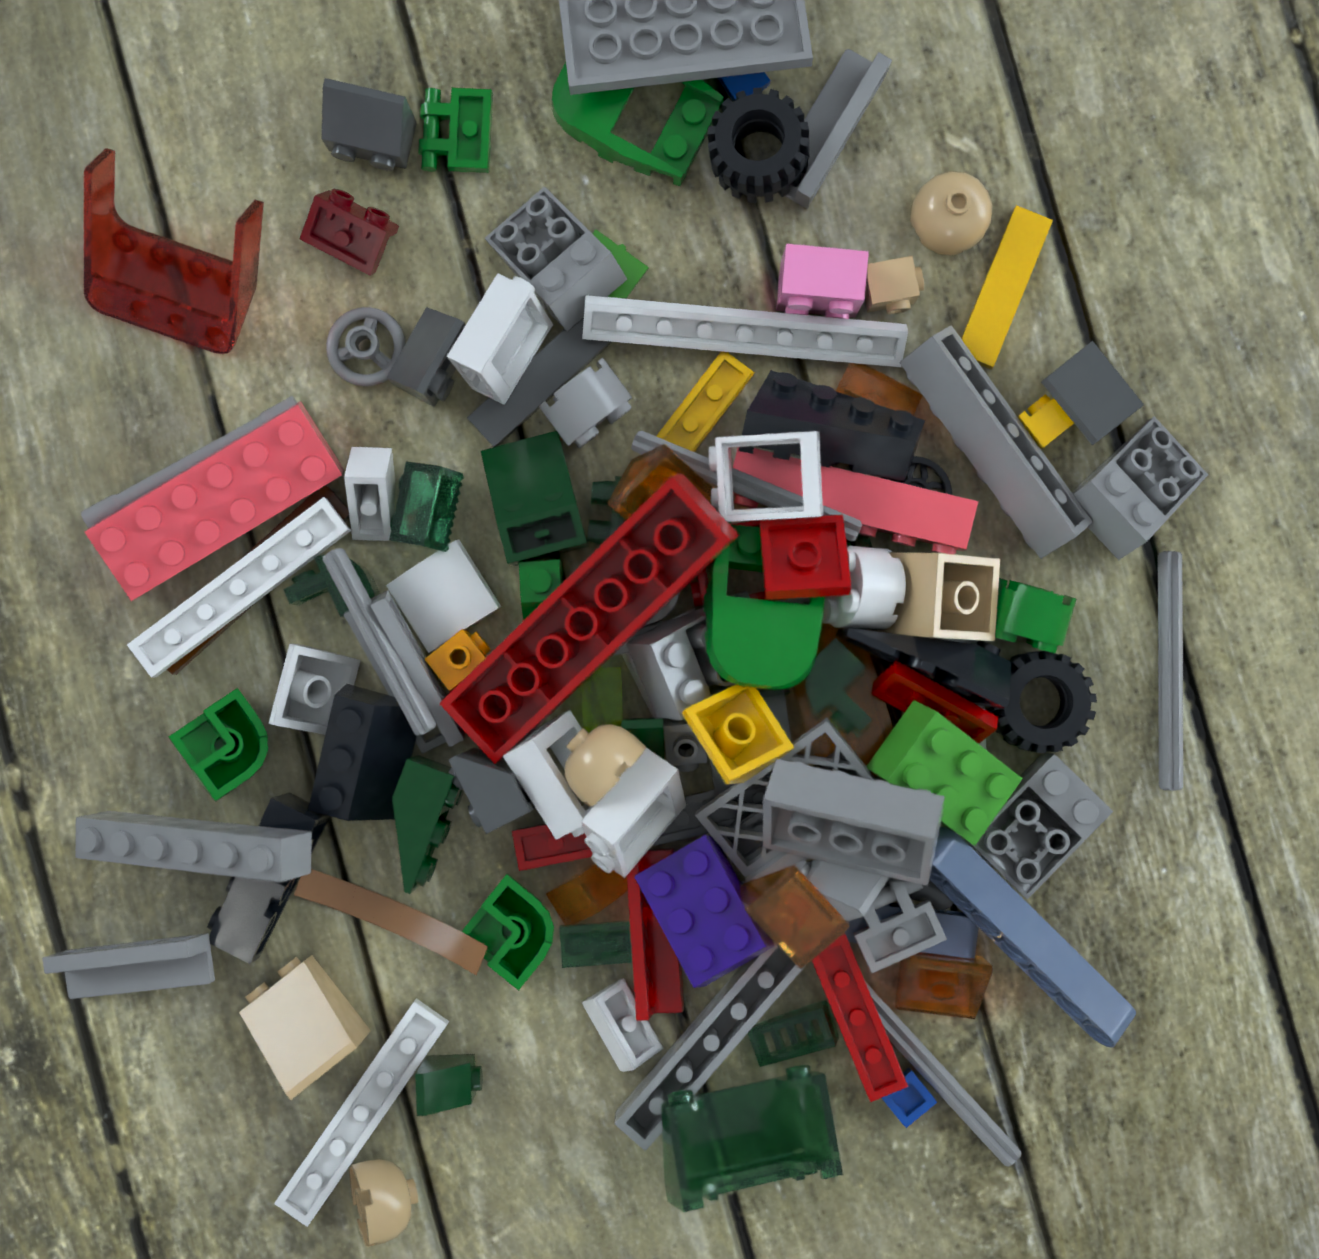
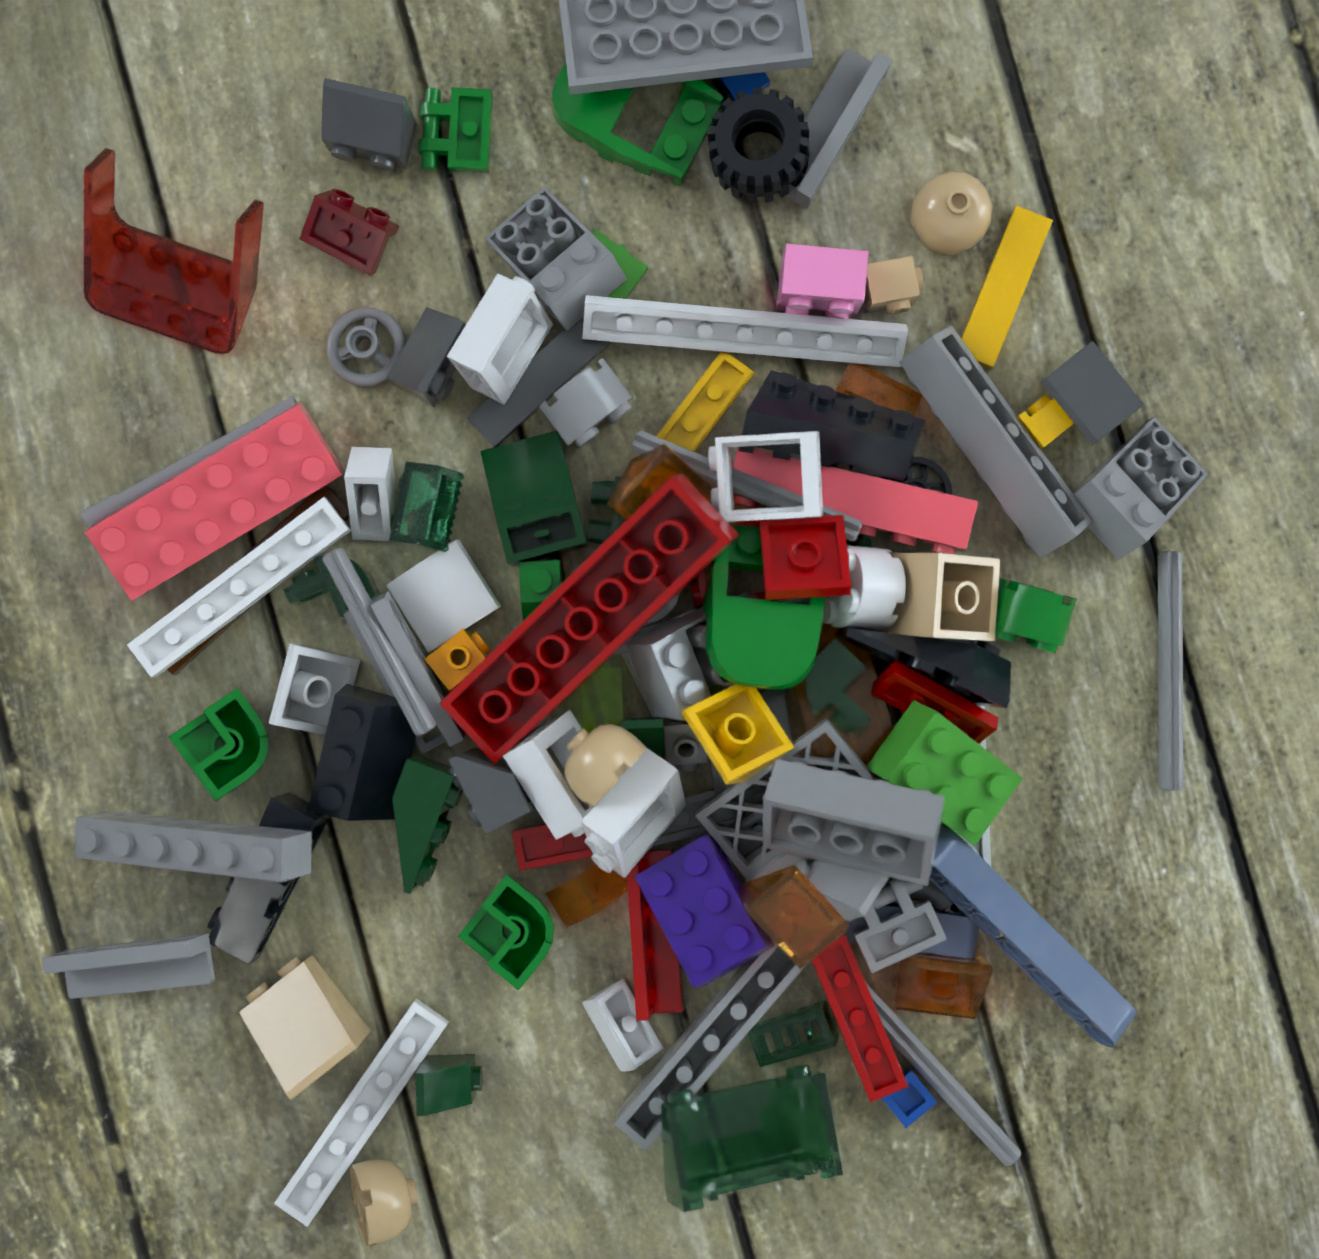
(393, 917): medium nougat sticker -> none
(595, 944): clear green hips -> none
(1041, 824): light grey slope -> none
(1073, 708): black tyre -> none

